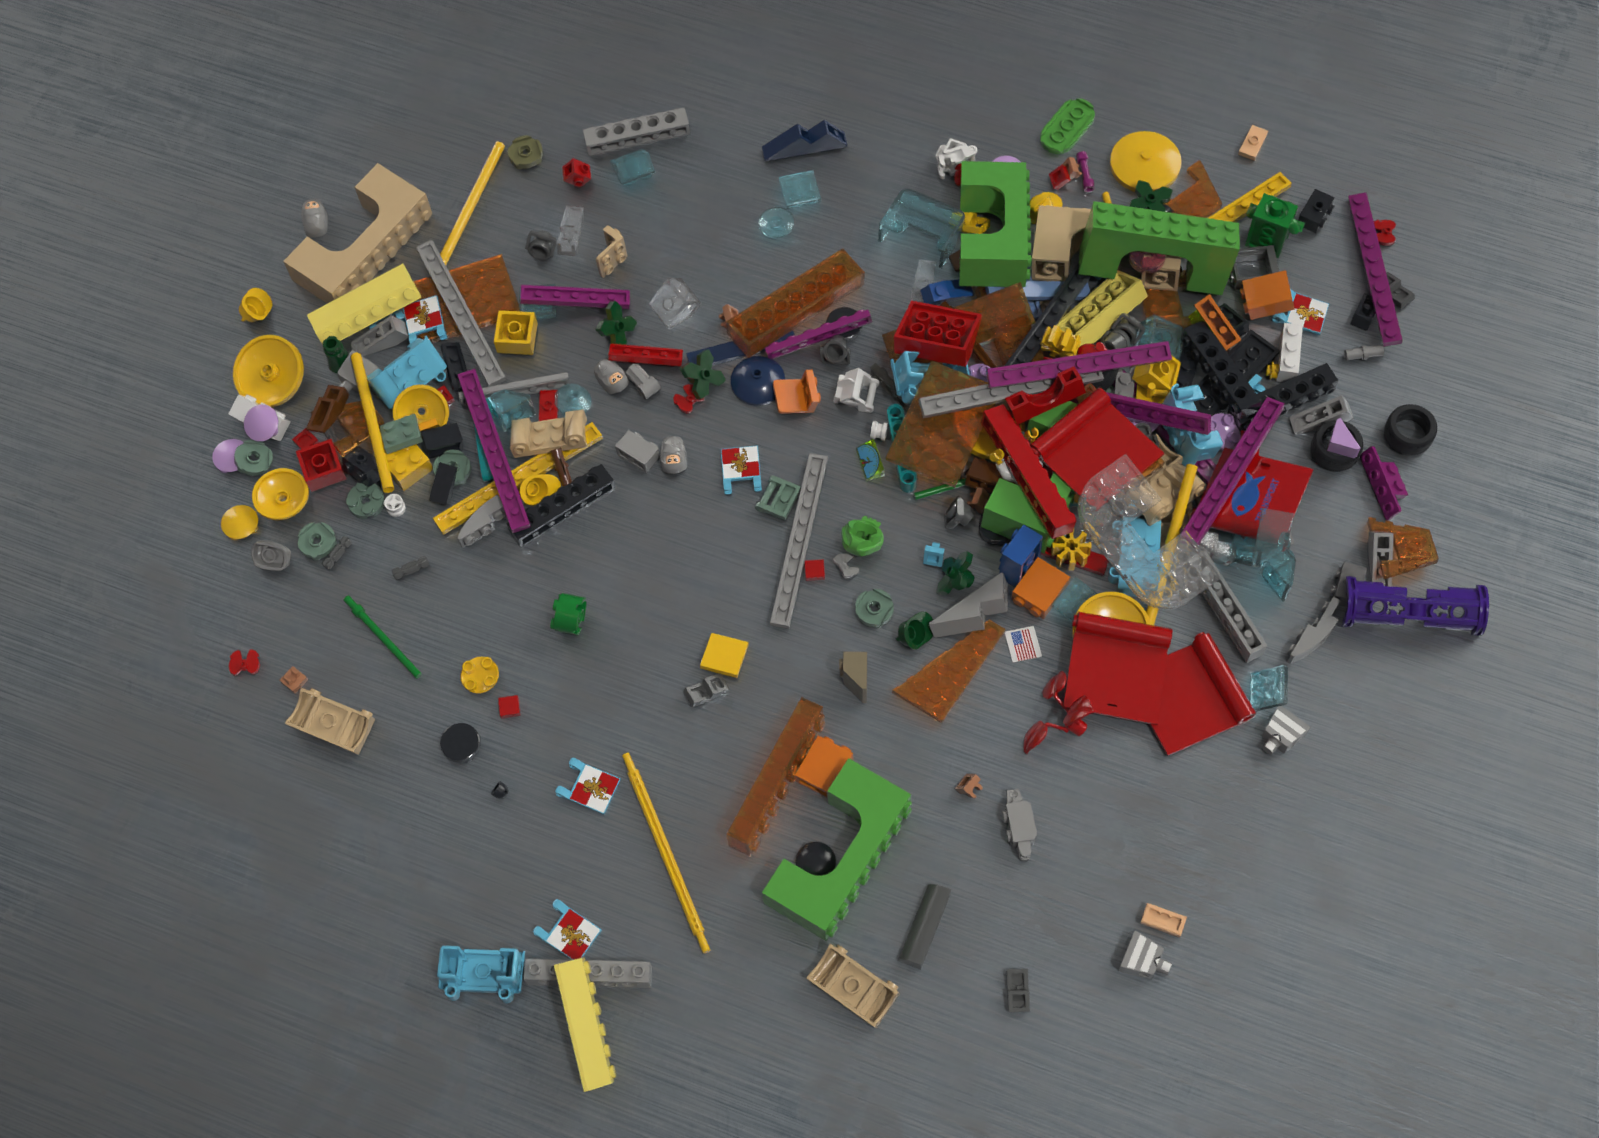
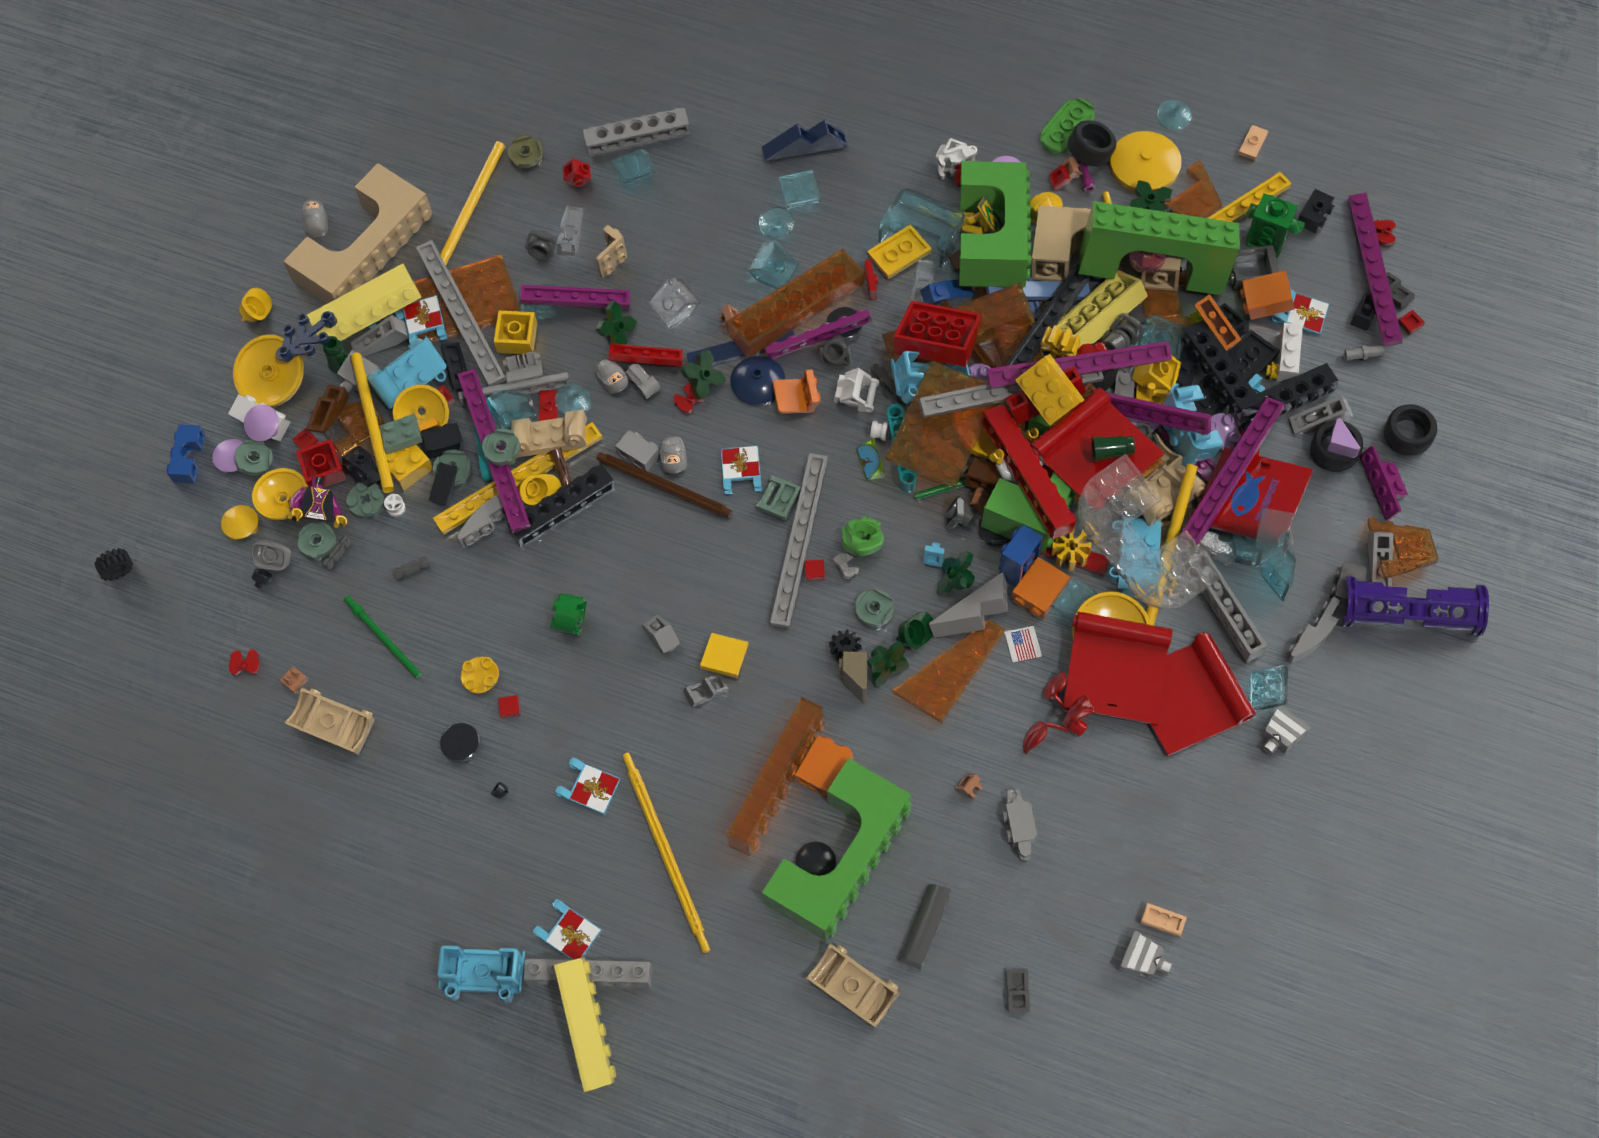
(113, 564): none -> black tyre
(186, 439): none -> blue arch
(261, 577): none -> black tile
(289, 350): none -> dark blue plant
(316, 504): none -> torso
(501, 457): none -> sand green plate
(523, 370): none -> light grey hinge
(661, 634): none -> light grey slope
(664, 484): none -> reddish brown piece
(773, 265): none -> clear light blue slope
(838, 642): none -> black gear
(871, 280): none -> red plate
(886, 661): none -> dark green plant
(899, 251): none -> yellow plate
(986, 216): none -> shield
(1049, 389): none -> yellow brick
(1096, 133): none -> black tyre
(1111, 447): none -> dark green plant
(1172, 119): none -> clear light blue dish
(1411, 322): none -> red tile

